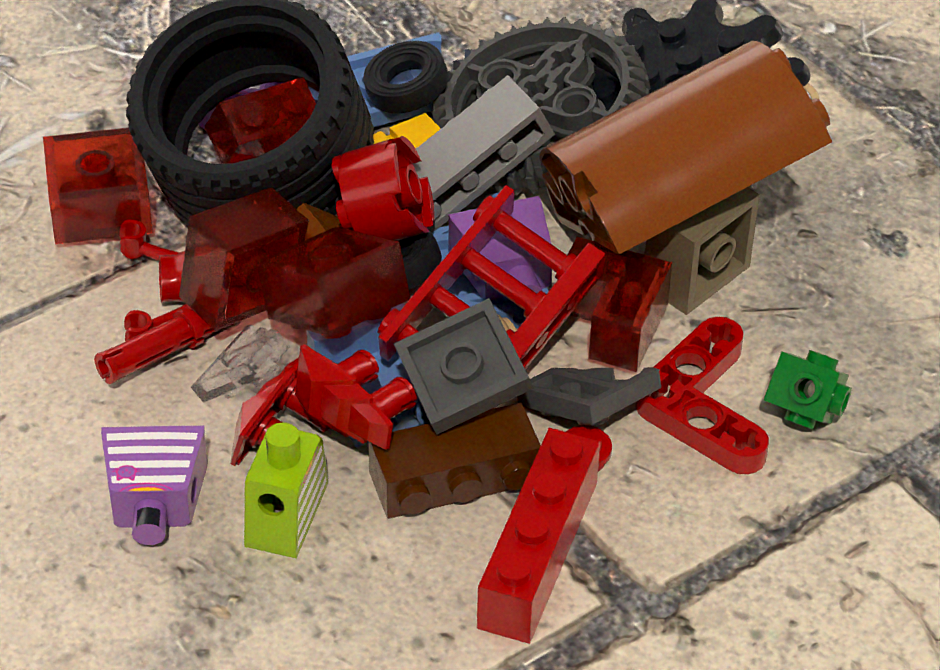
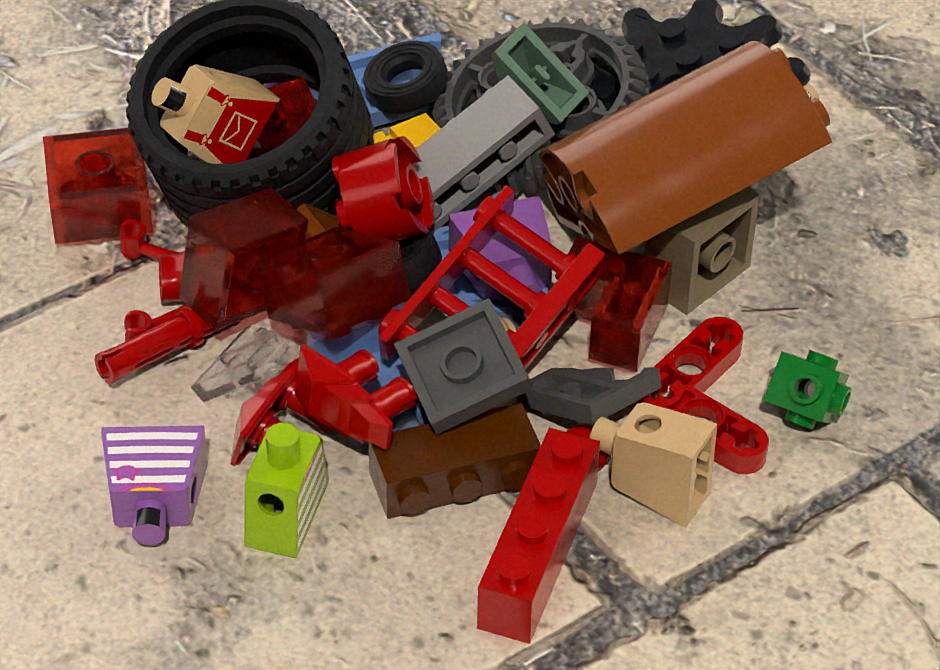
(214, 112): none -> tan torso
(538, 74): none -> sand green slope
(660, 459): none -> tan torso

